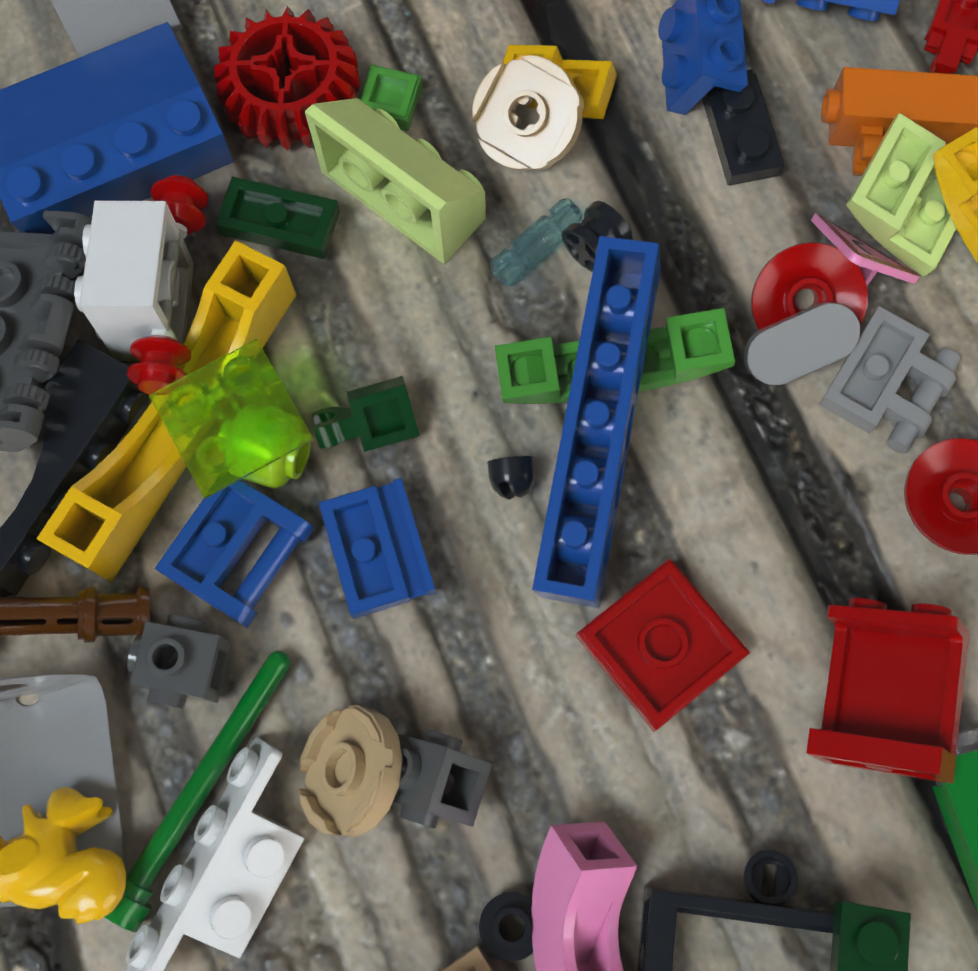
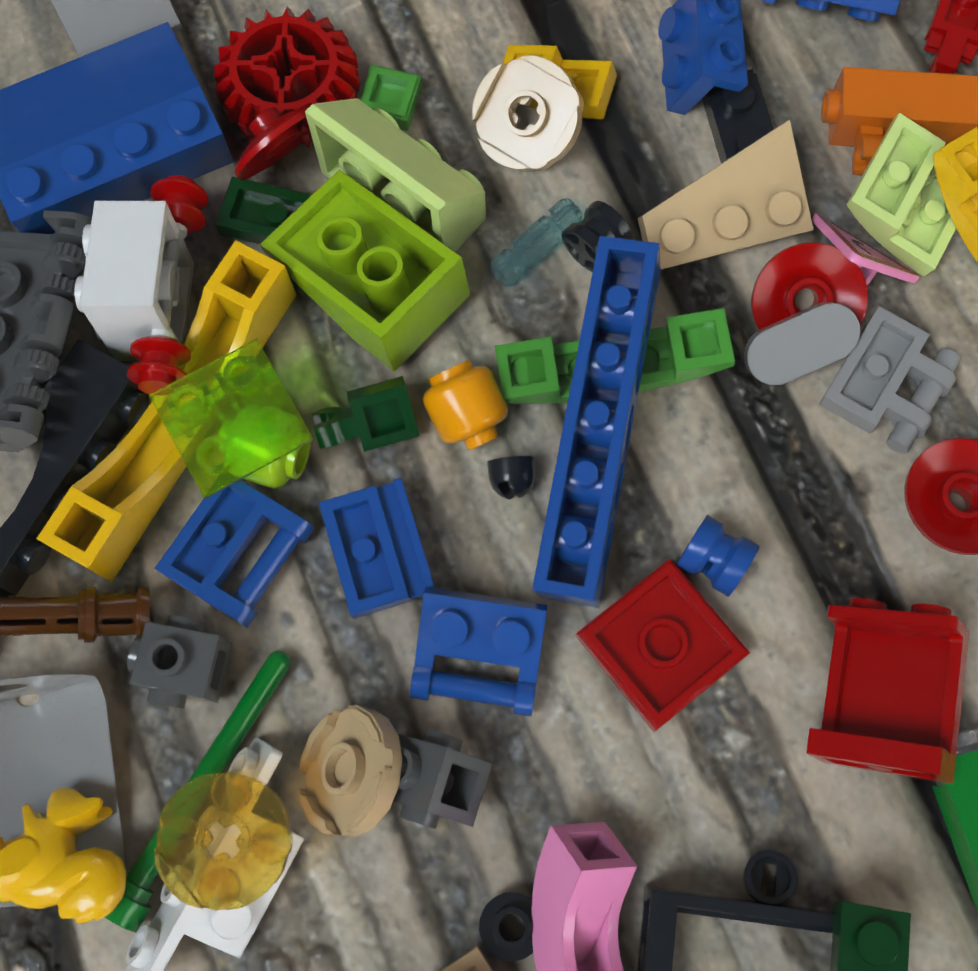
(185, 834): none -> clear yellow plate
(272, 137): none -> red dish
(369, 268): none -> lime slope
(465, 404): none -> light orange head
(481, 631): none -> blue plate
(718, 555): none -> blue wheel
(734, 206): none -> tan wing

